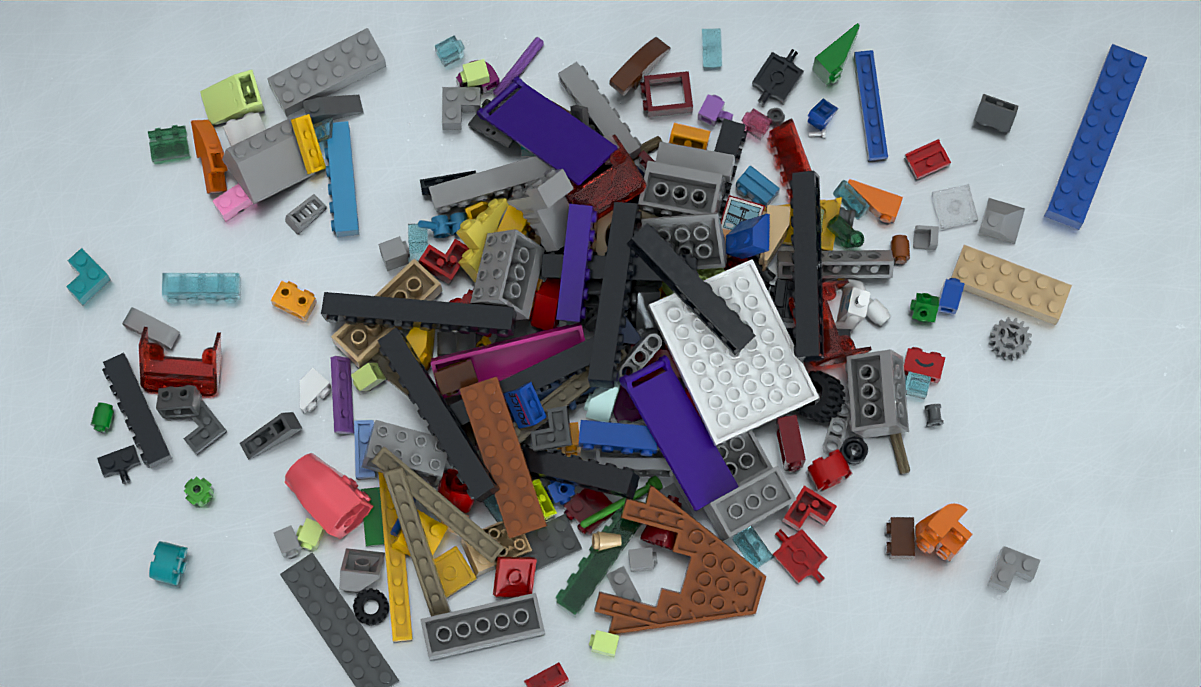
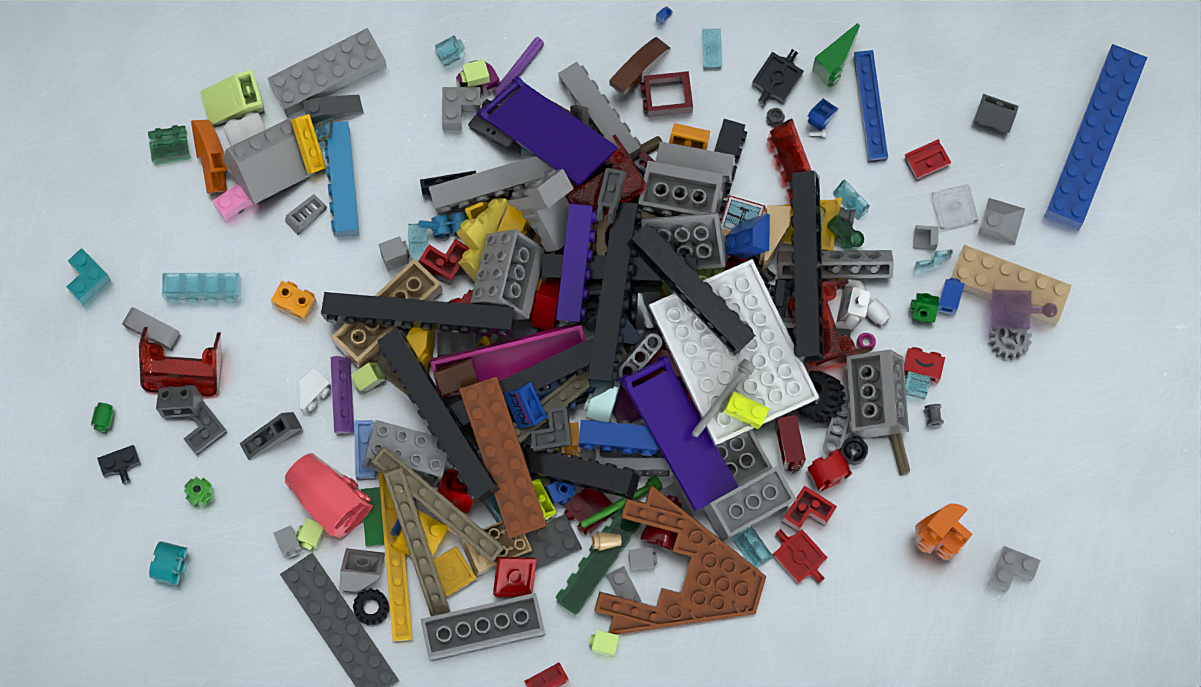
(137, 411): black brick -> none
(610, 194): none -> dark grey hinge
(663, 15): none -> blue tile
(713, 110): medium lavender brick -> none
(745, 369): none -> light grey piece
(746, 410): none -> neon yellow brick
(756, 123): clear pink brick -> none
(757, 187): dark azure brick -> none
(866, 336): none -> dark pink plate
(882, 203): orange slope -> none
(900, 249): dark orange brick -> none
(901, 538): reddish brown brick -> none
(938, 259): none -> clear light blue slope
(1014, 307): none -> clear purple plate

